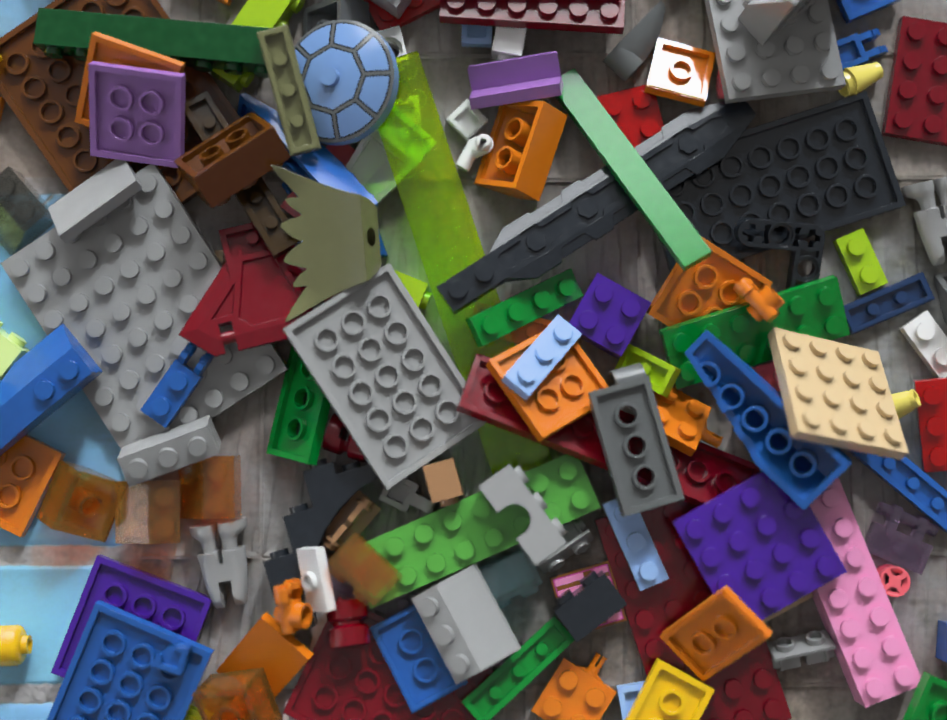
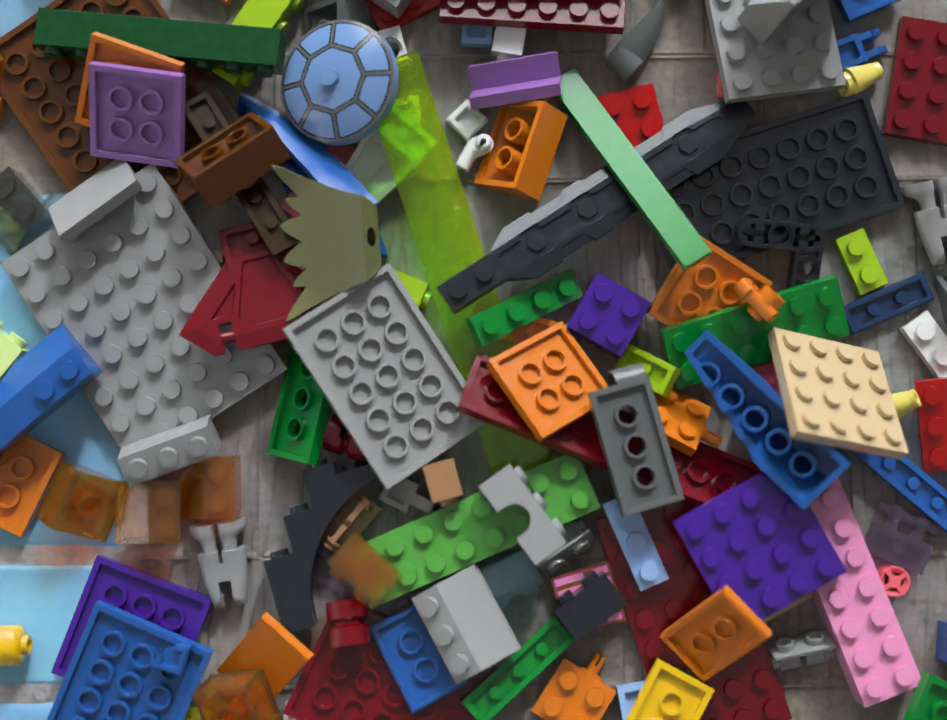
(176, 387): blue hinge -> none
(289, 90): olive tile -> none
(290, 611): orange plate -> none
(316, 578): white plate -> none
(541, 357): light blue plate -> none
(680, 72): tile -> none

